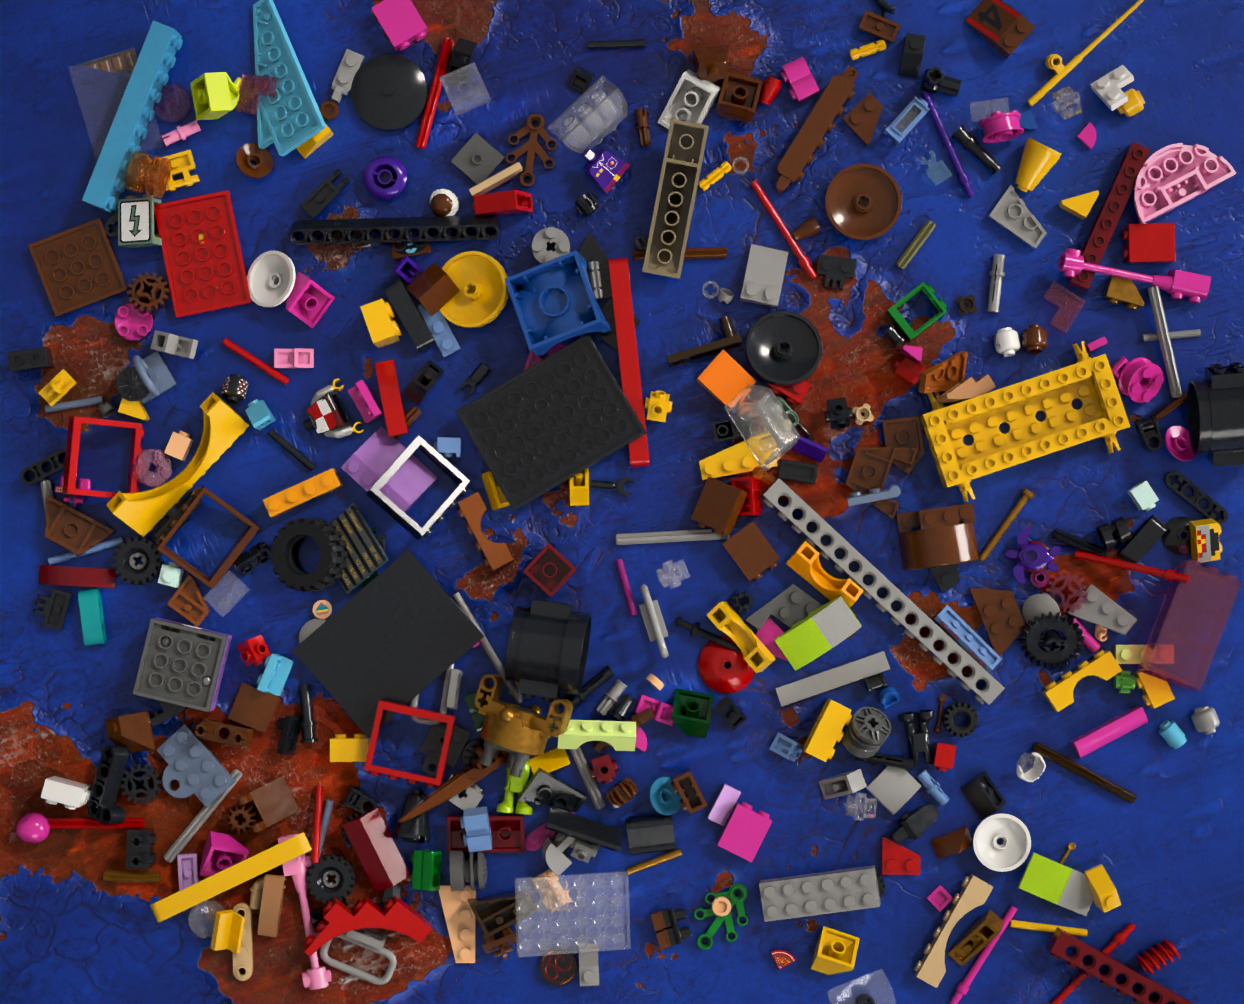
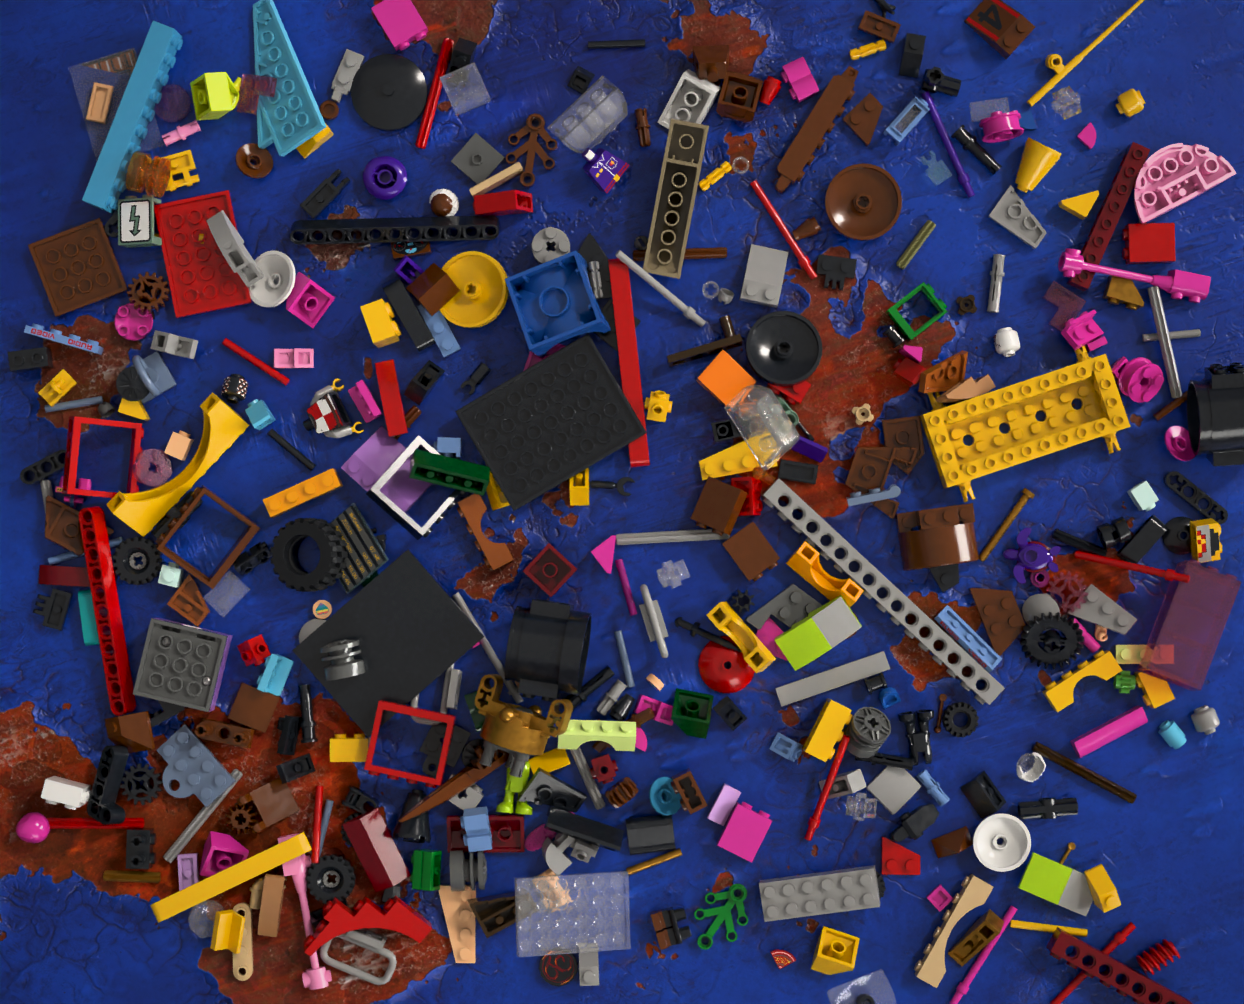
(56, 336): none -> medium blue plate
(99, 103): none -> light nougat tile
(107, 610): none -> red beam
(233, 250): none -> light grey slope
(295, 768): none -> black slope
(342, 660): none -> dark grey wheel
(449, 472): none -> dark green brick
(491, 944): reddish brown hips -> none
(586, 204): black gear -> none
(605, 552): none -> dark pink slope
(624, 658): none -> sand blue bar
(687, 311): none -> light grey bar
(721, 906): light nougat tile -> none
(814, 820): none -> red bar
(838, 413): black brick -> none
(943, 756): red brick -> none
(1034, 339): reddish brown head -> none
(1047, 808): none -> black piece
(1082, 330): none -> dark pink bracket
(1109, 87): white plate -> none
(1148, 432): black piece -> none

